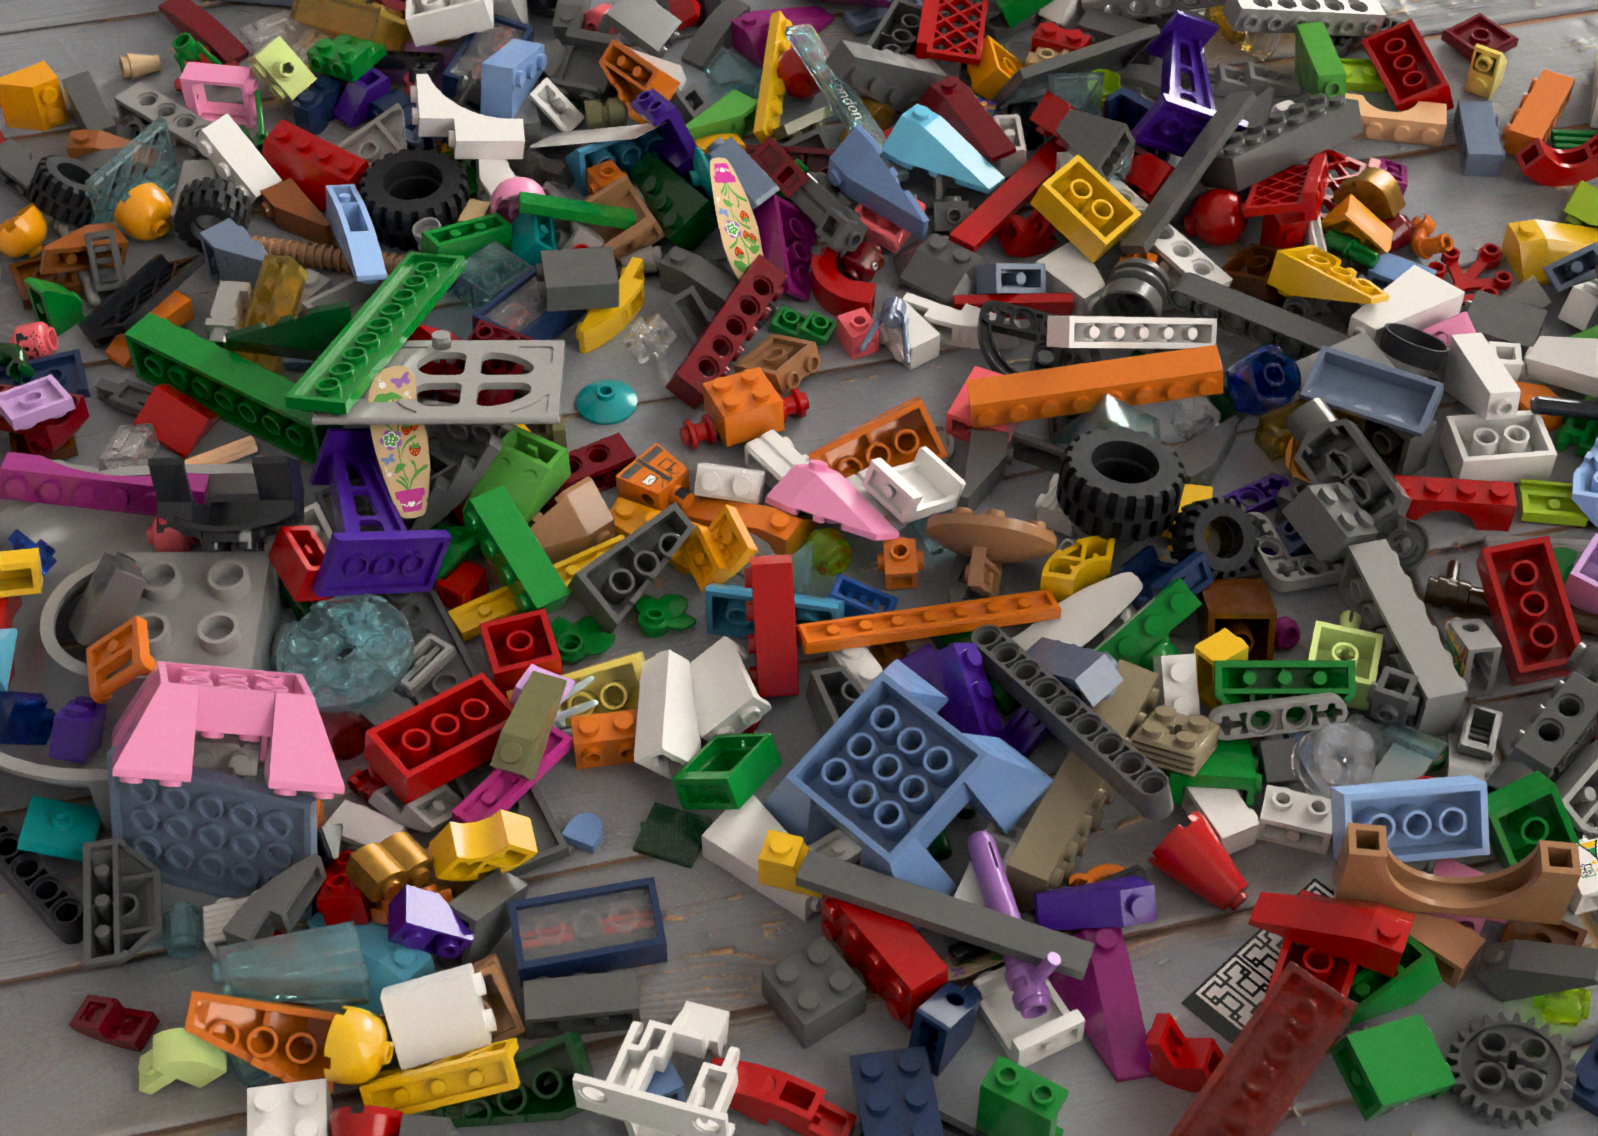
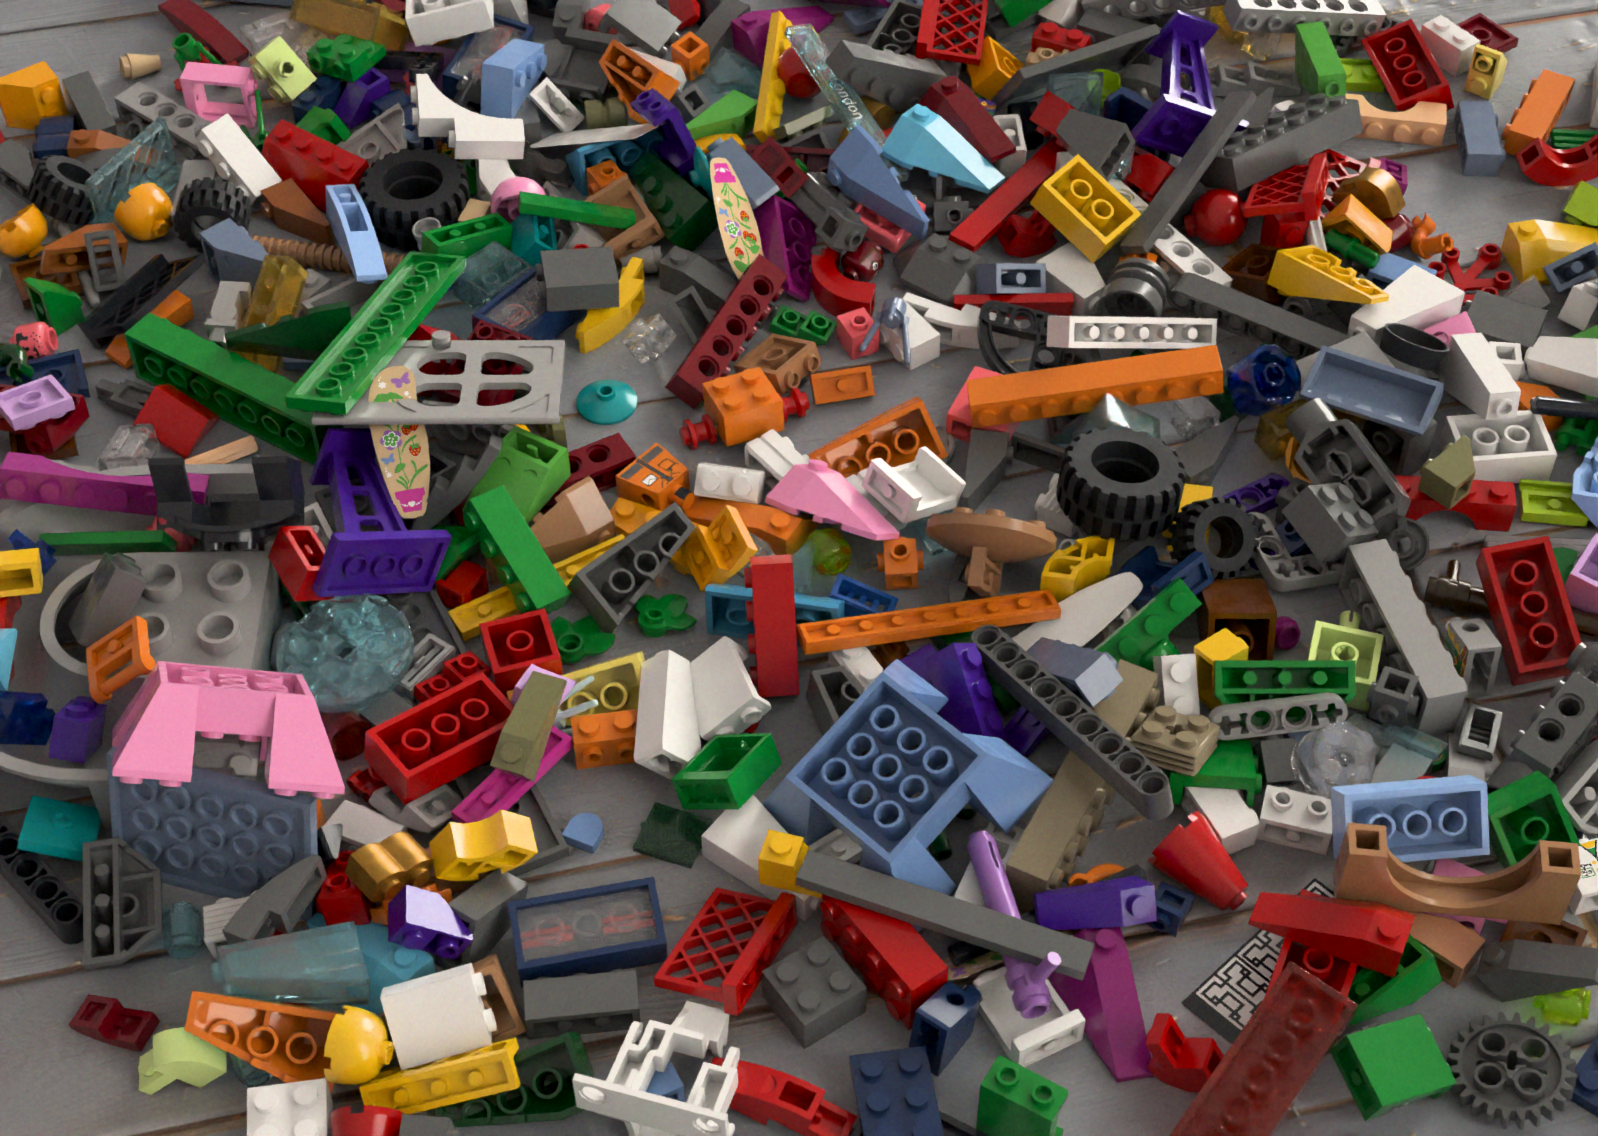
(53, 135): none -> dark blue brick
(110, 542): none -> green tile
(324, 125): none -> green brick
(453, 673): none -> red slope
(691, 54): none -> orange brick
(753, 953): none -> red fence
(842, 385): none -> orange plate
(1171, 908): none -> dark blue bracket
(1449, 44): none -> brick
(1449, 474): none -> olive slope

